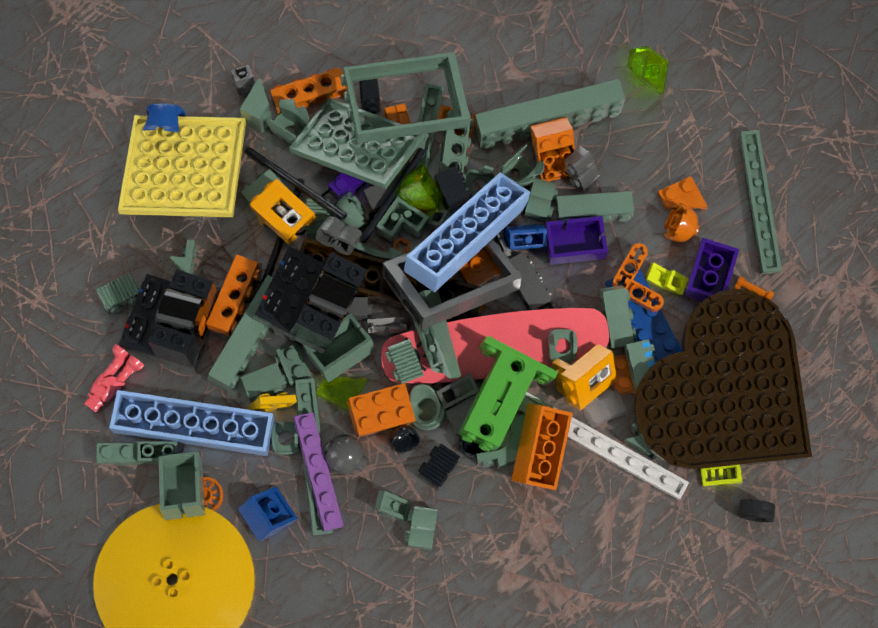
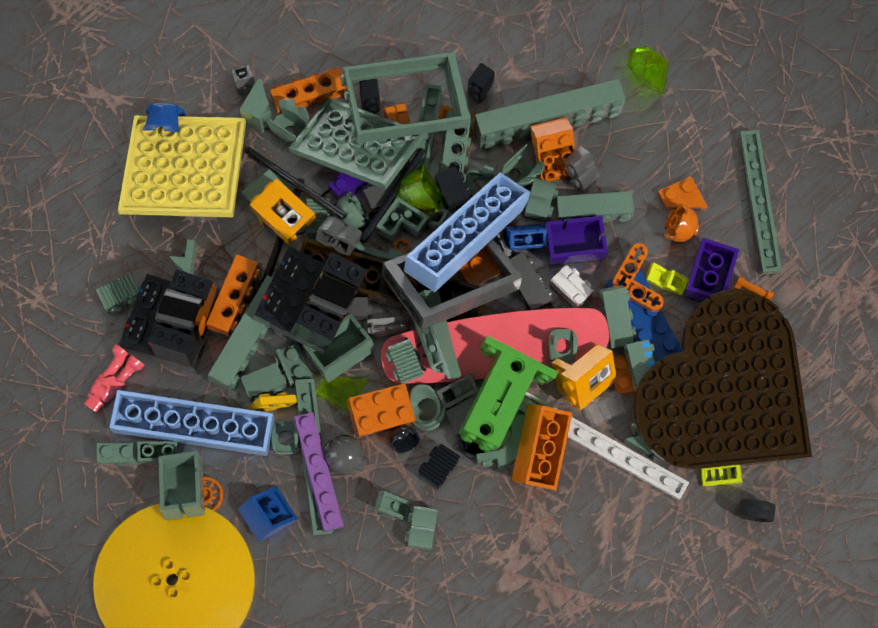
(480, 83): none -> black brick
(572, 287): none -> white brick

